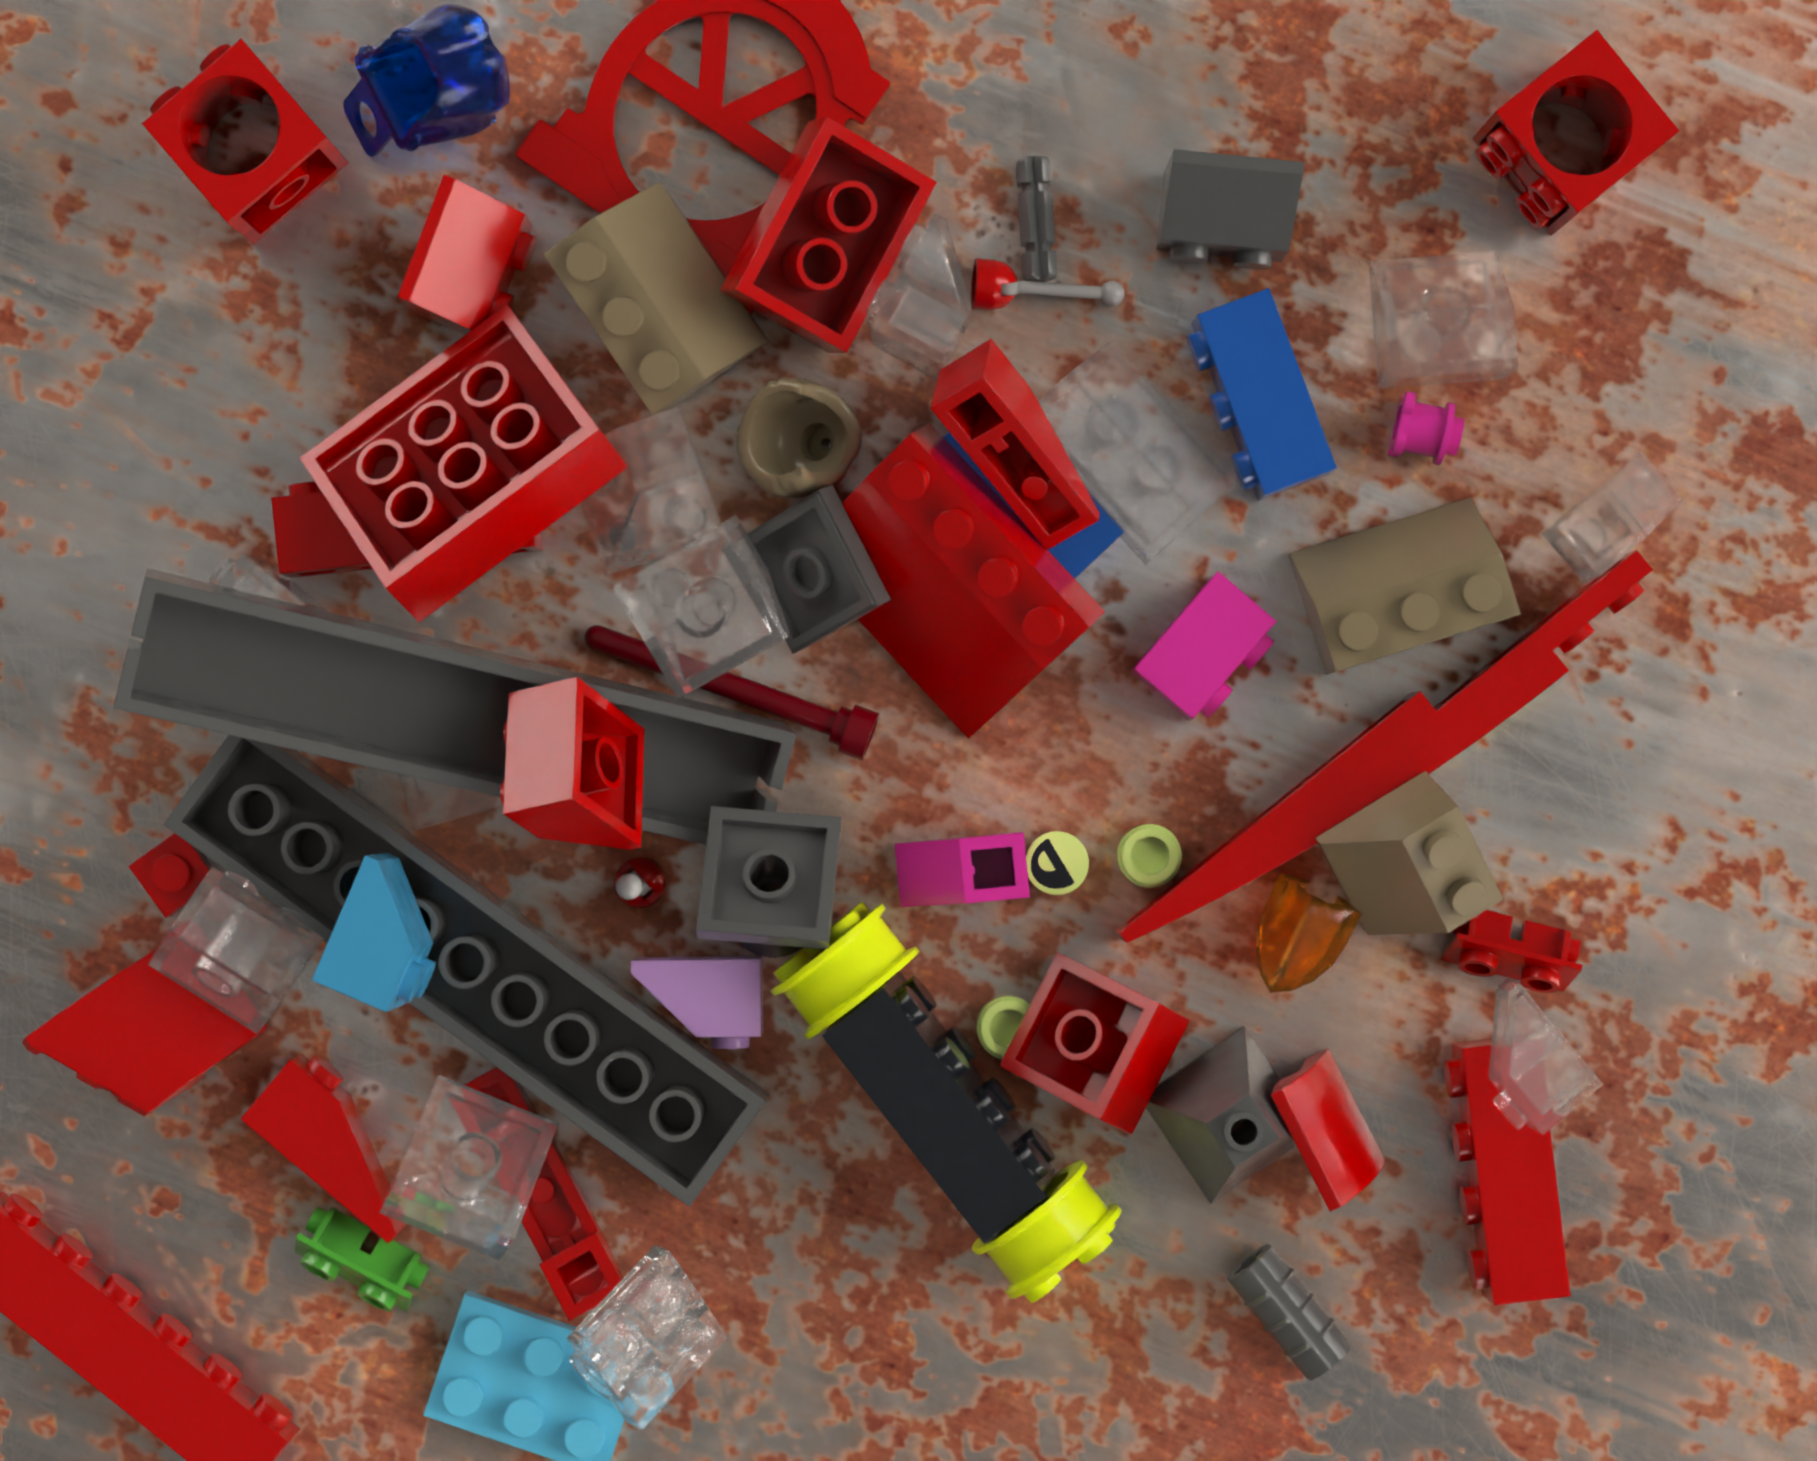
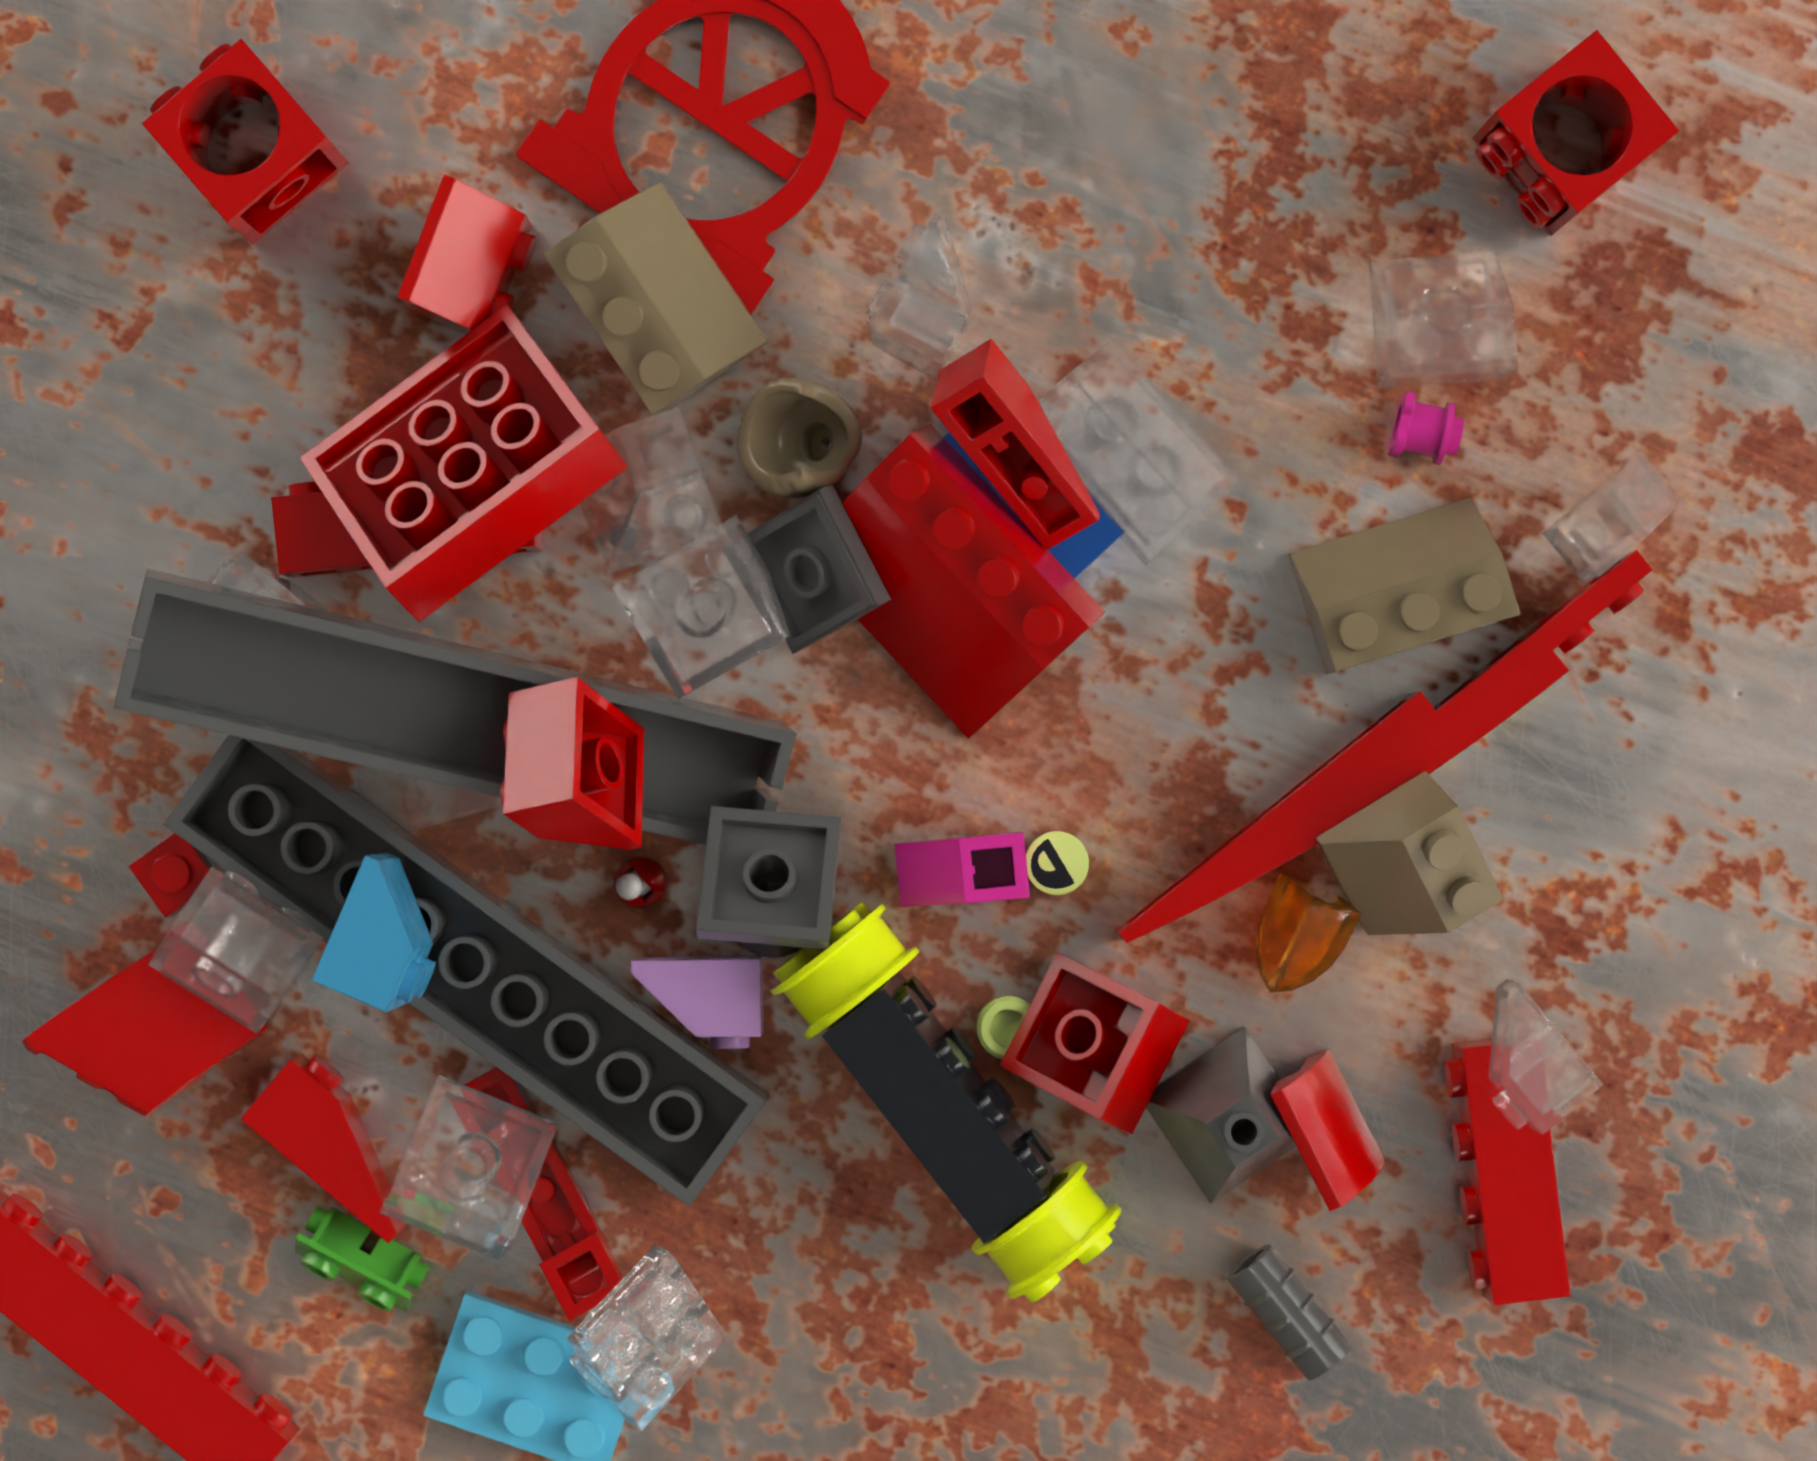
(429, 81): clear blue piece -> none
(828, 235): red brick -> none
(847, 728): dark red piece -> none
(996, 285): hinge -> none
(1036, 218): dark grey axle -> none
(1149, 855): yellowish green tile -> none
(1205, 647): dark pink brick -> none
(1228, 208): dark grey slope -> none
(1260, 395): blue brick -> none
(1540, 960): red hinge -> none

